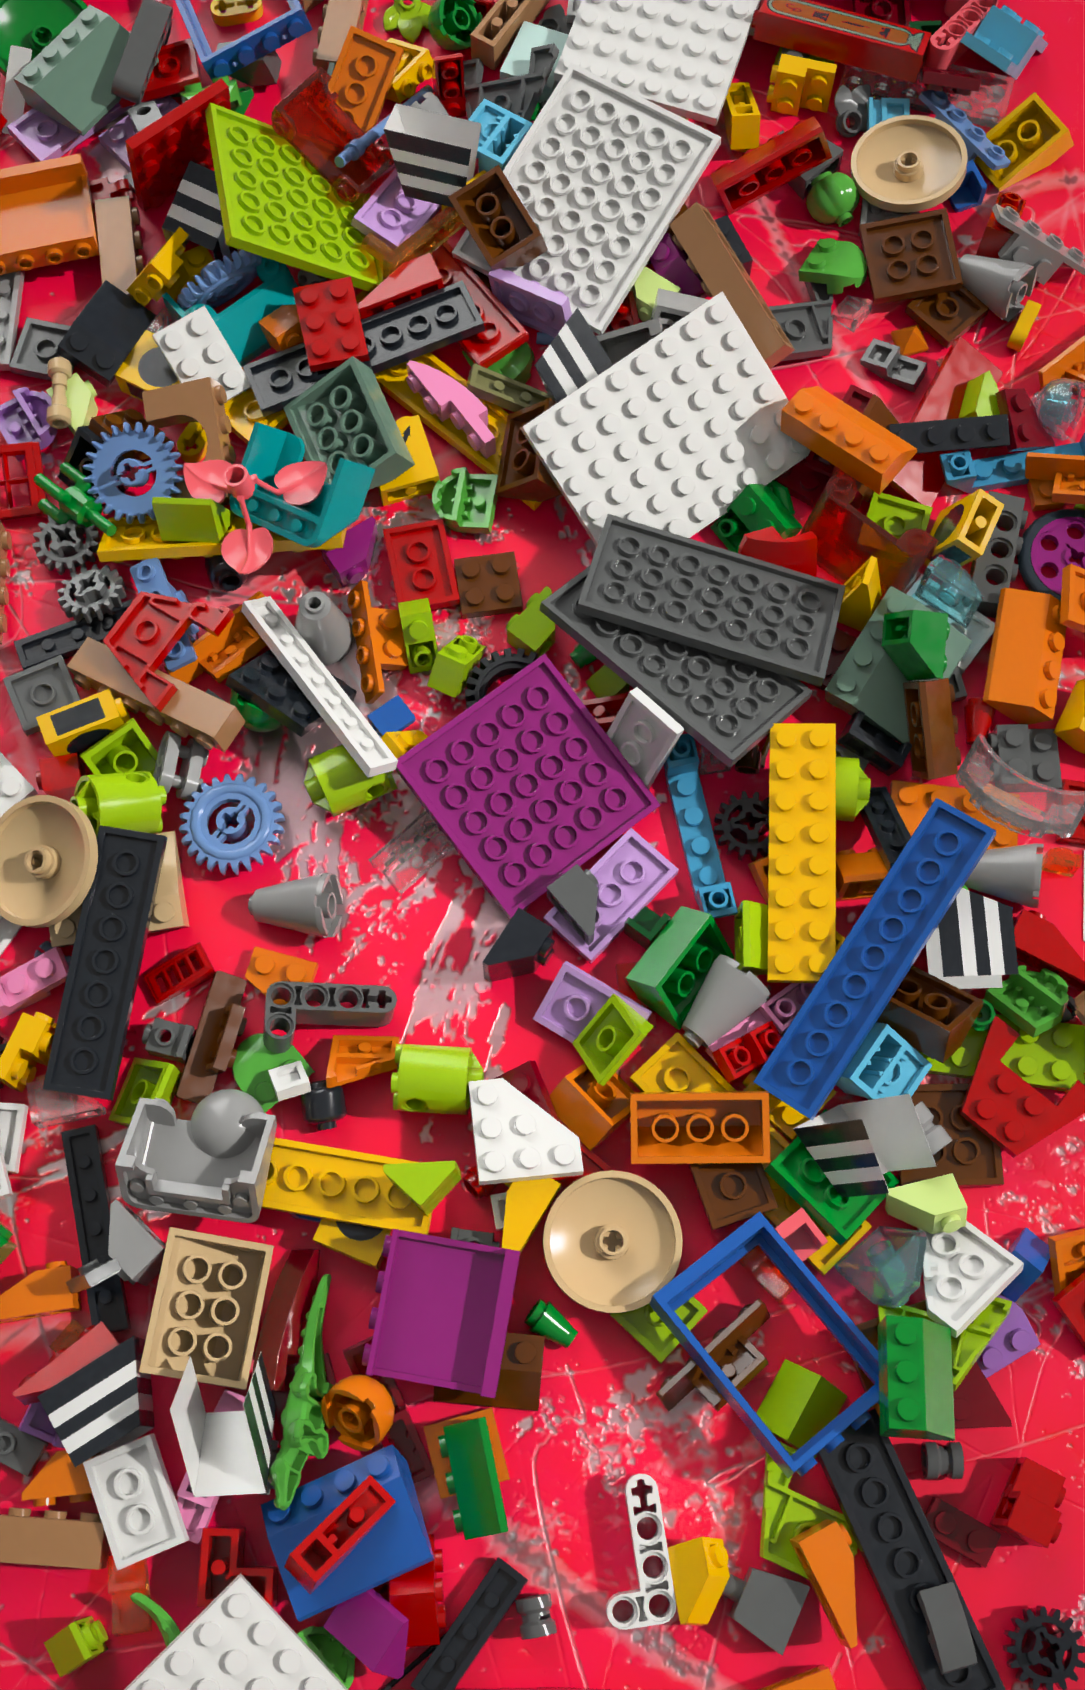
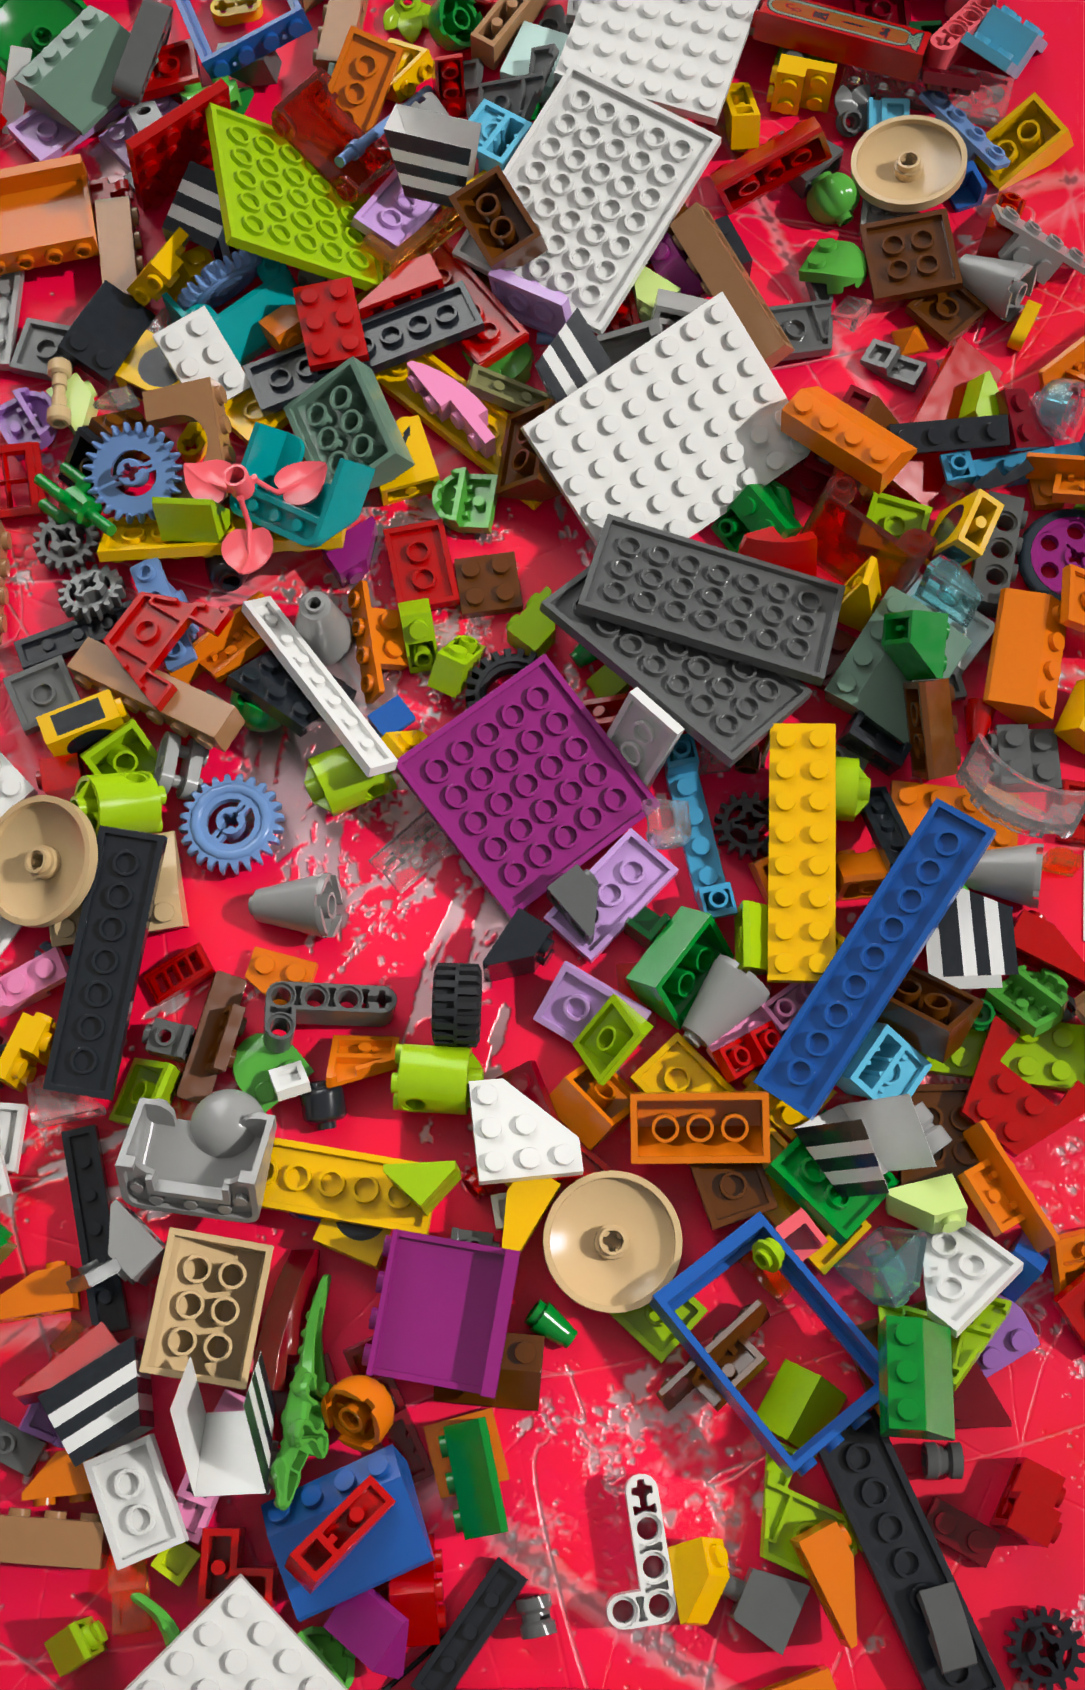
(117, 400): none -> clear slope
(177, 1562): none -> neon yellow plate
(456, 1004): none -> black tyre
(667, 823): none -> clear helmet
(768, 1254): none -> lime plate
(995, 480): none -> black slope
(1001, 1192): none -> orange bracket

